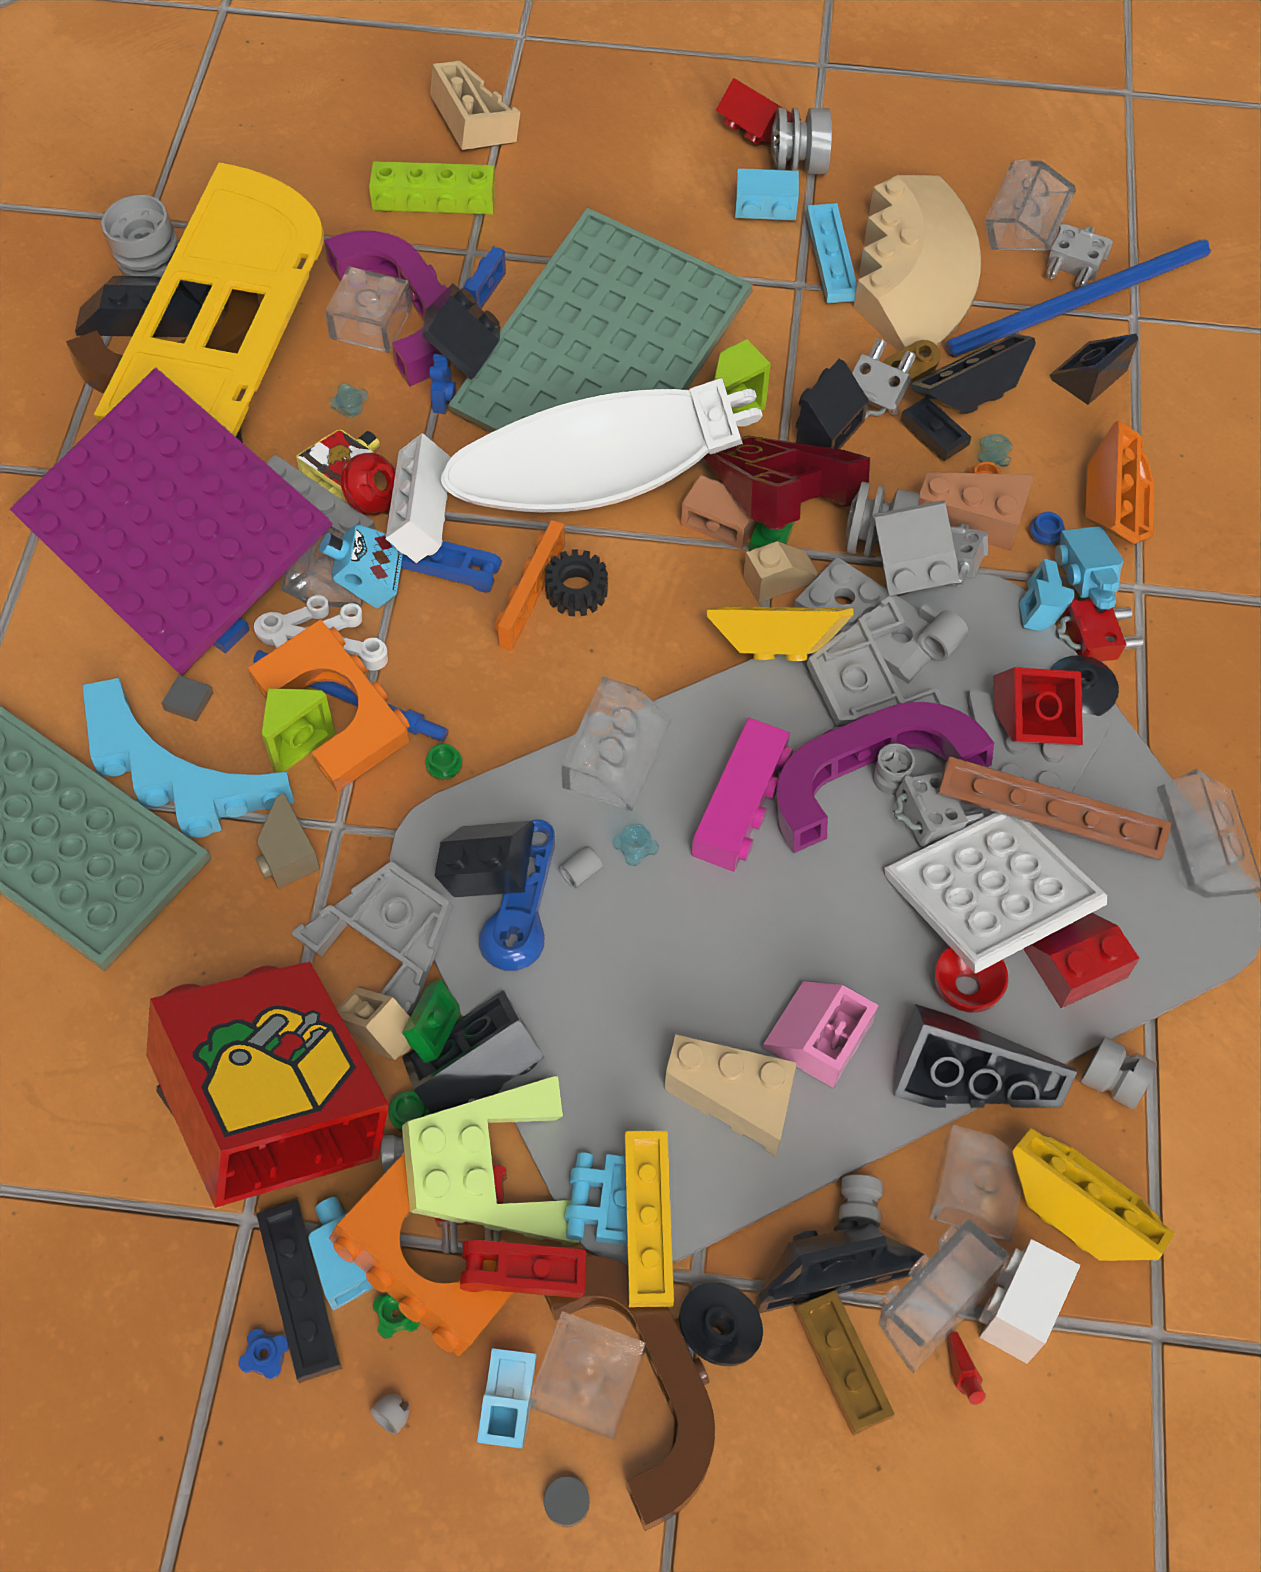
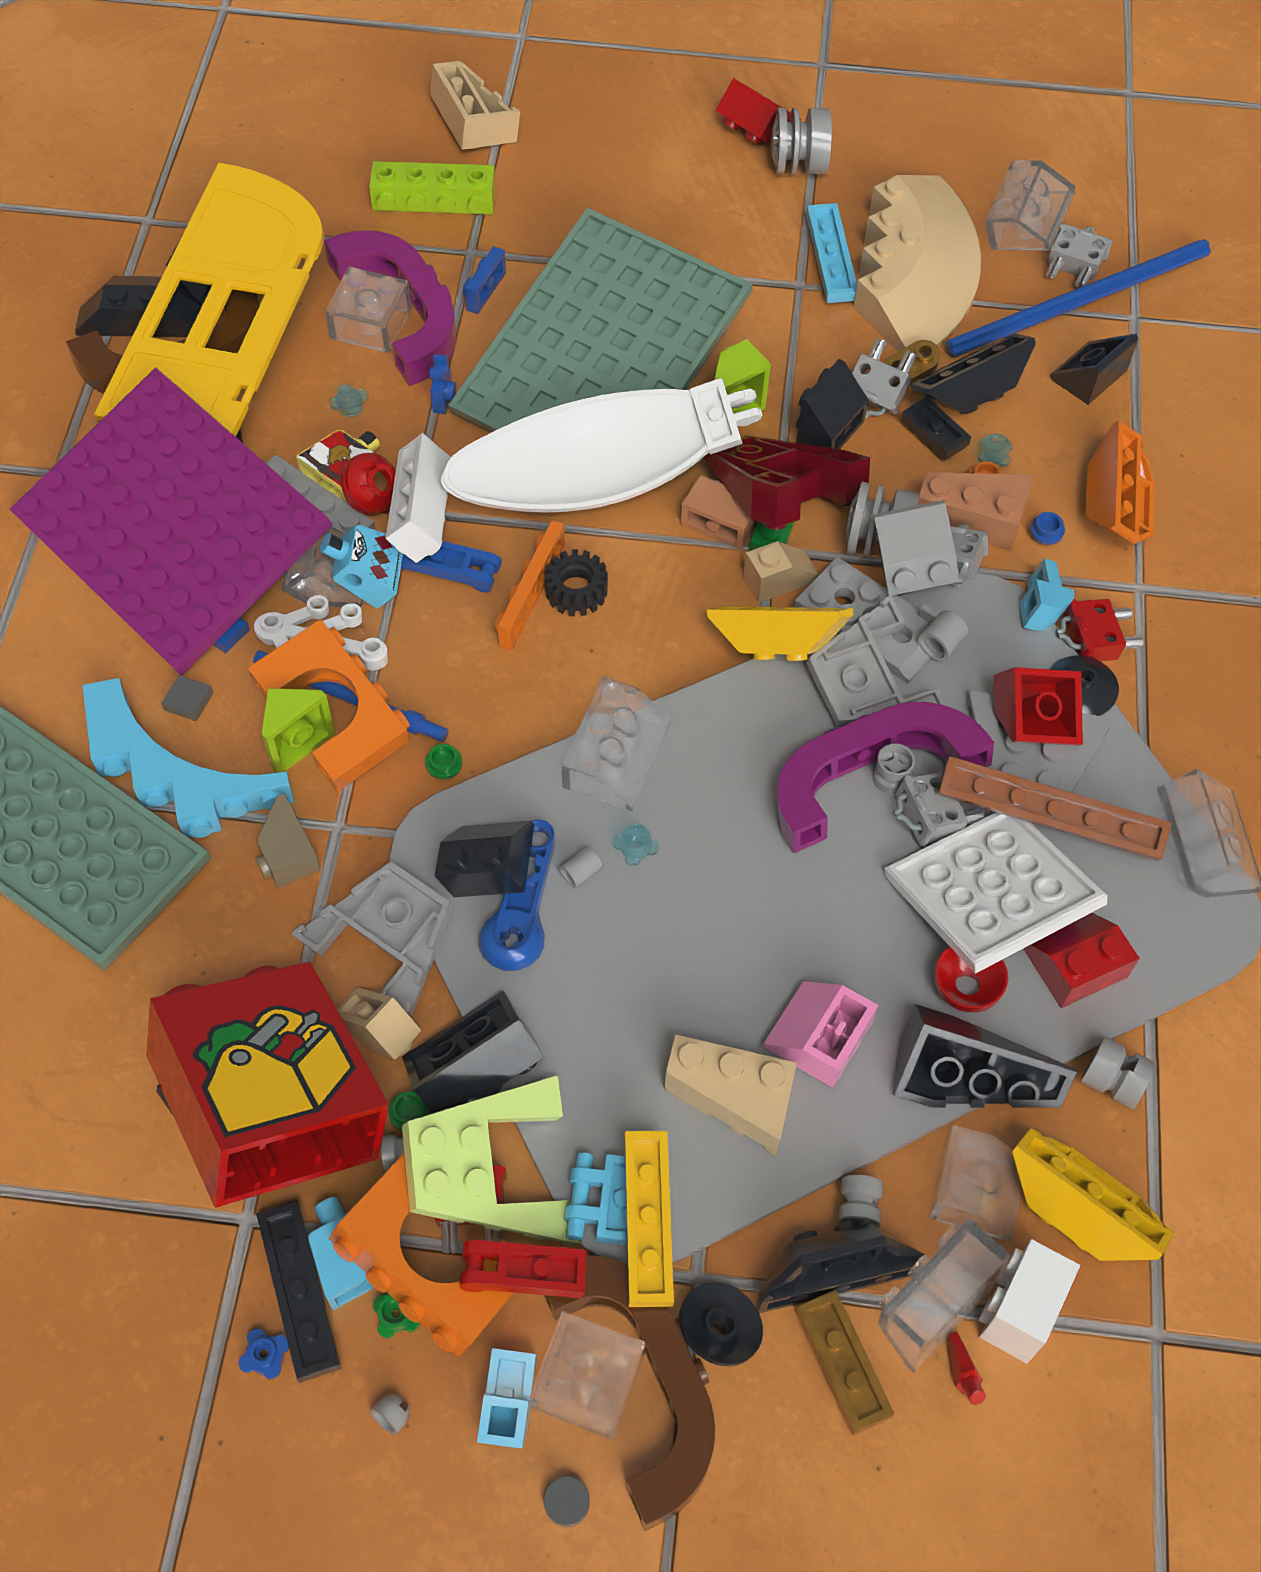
(139, 235): light grey wheel -> none
(432, 1021): green plate -> none
(461, 329): black slope -> none
(741, 795): dark pink brick -> none
(767, 194): medium azure brick -> none
(1091, 564): medium azure hinge -> none

